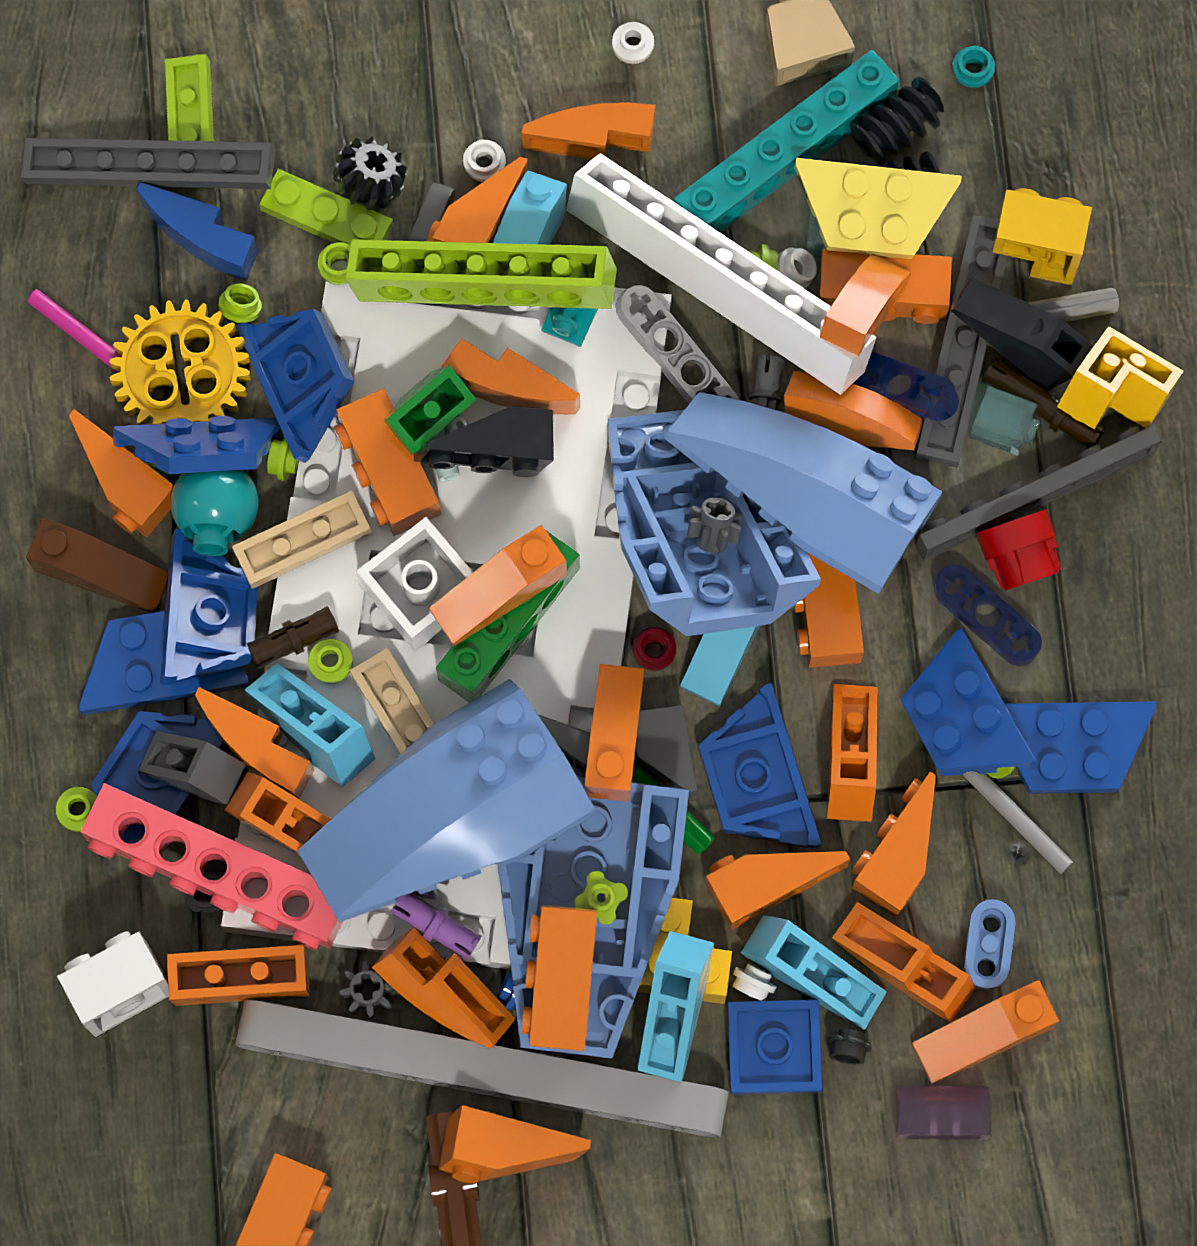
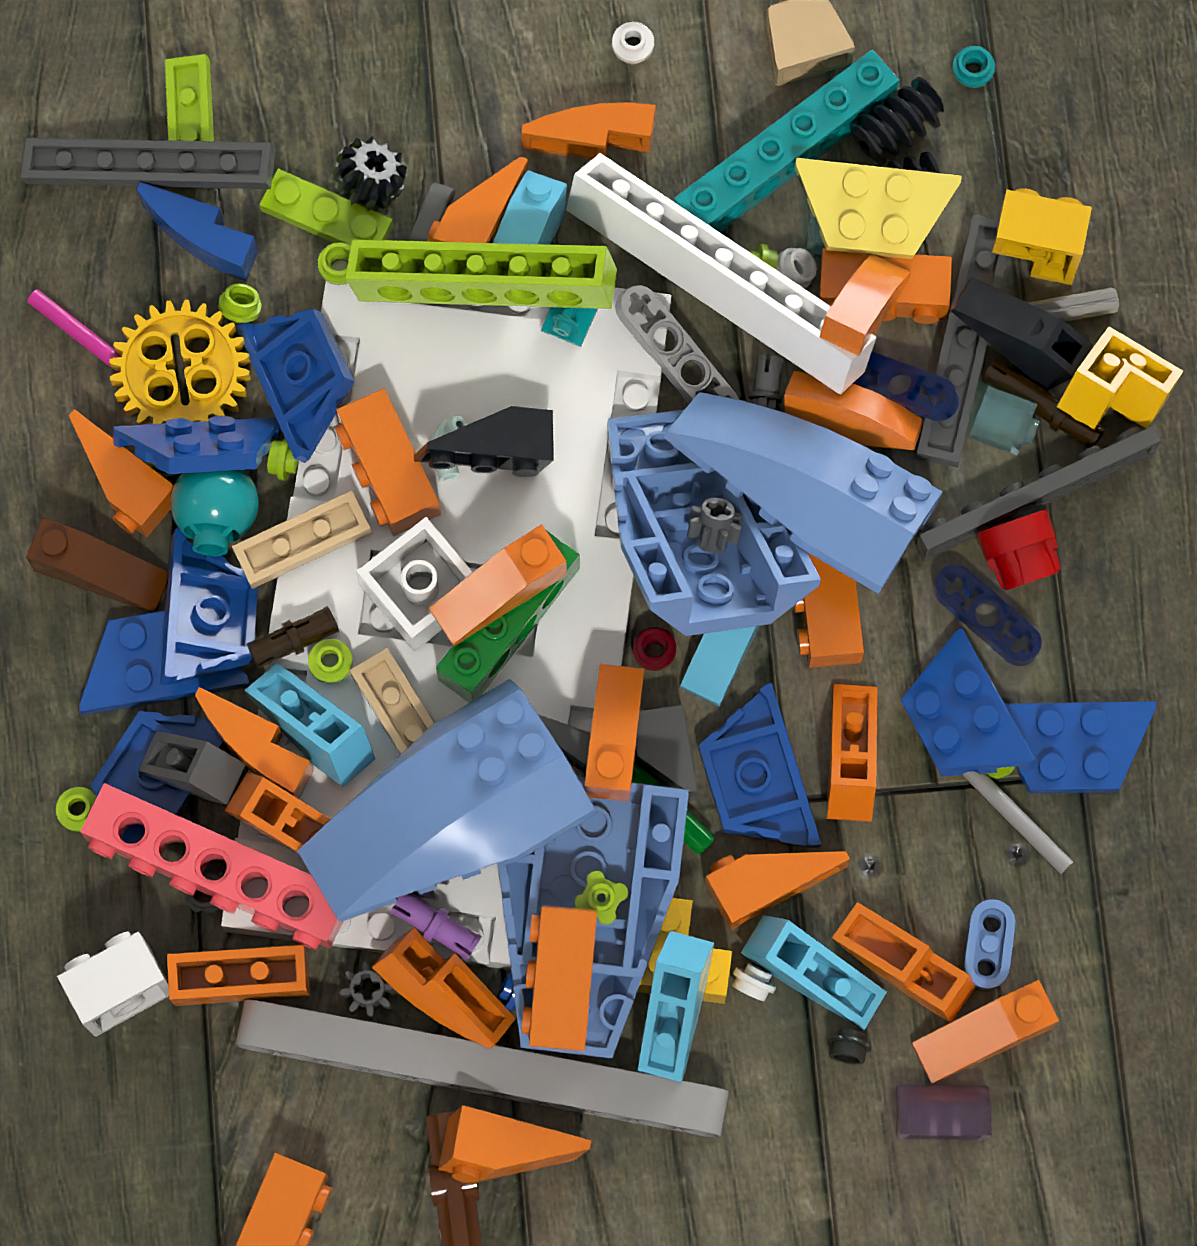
(429, 408): green slope -> none
(482, 149): white plate -> none
(511, 380): orange slope -> none
(774, 1047): blue plate -> none
(900, 860): orange slope -> none

